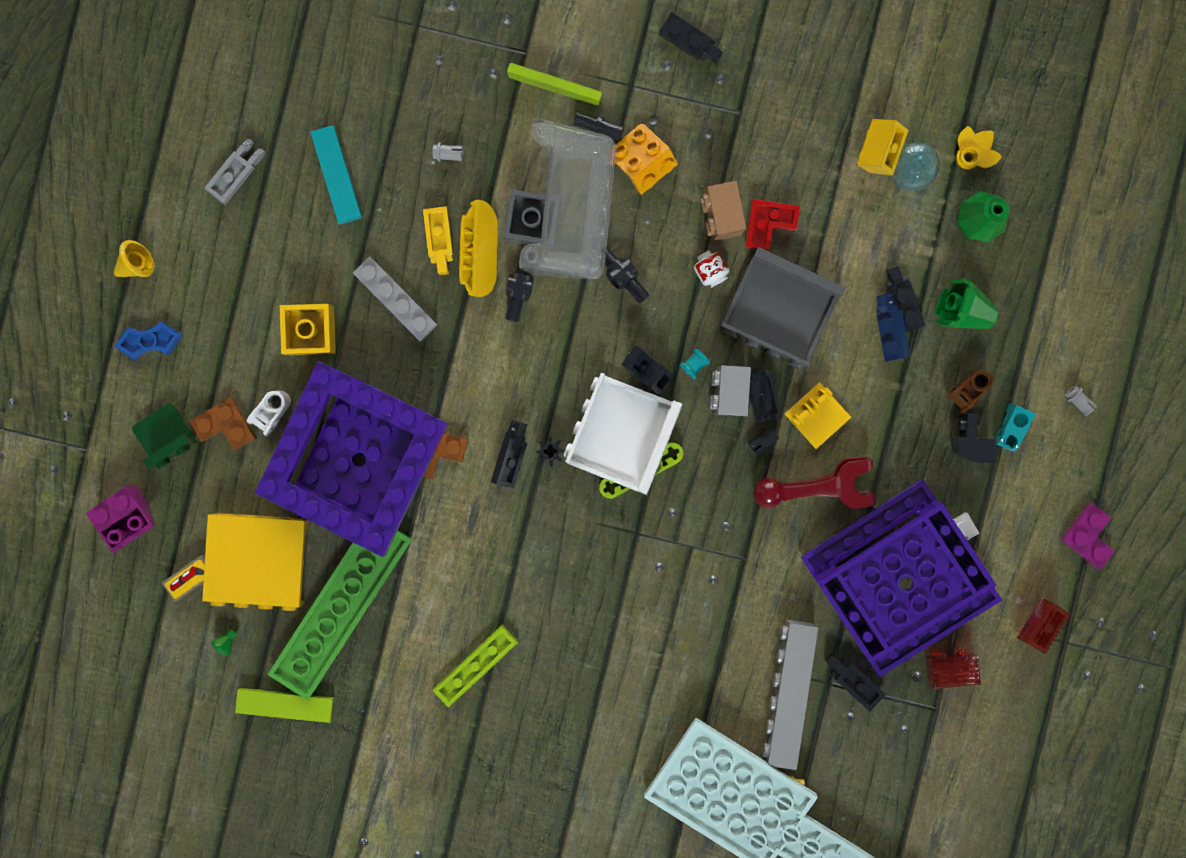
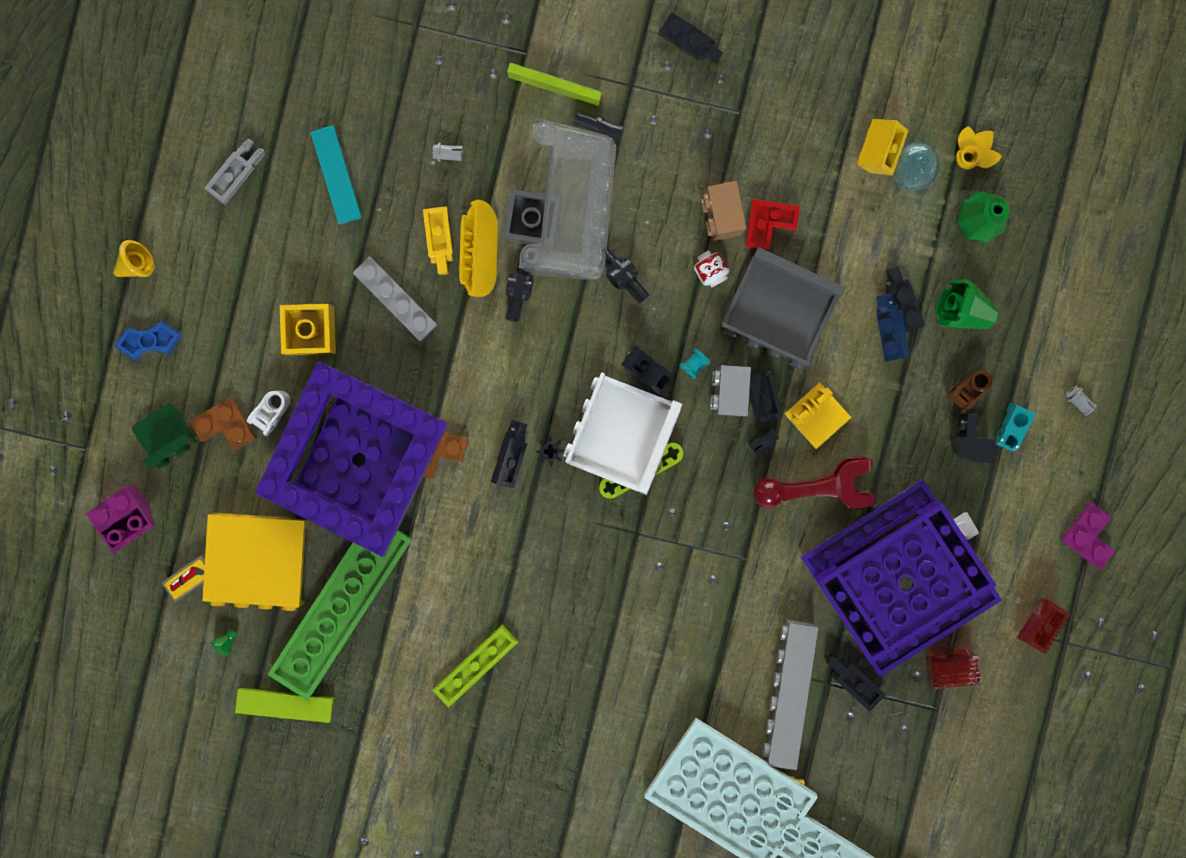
(644, 158): light orange bracket -> none

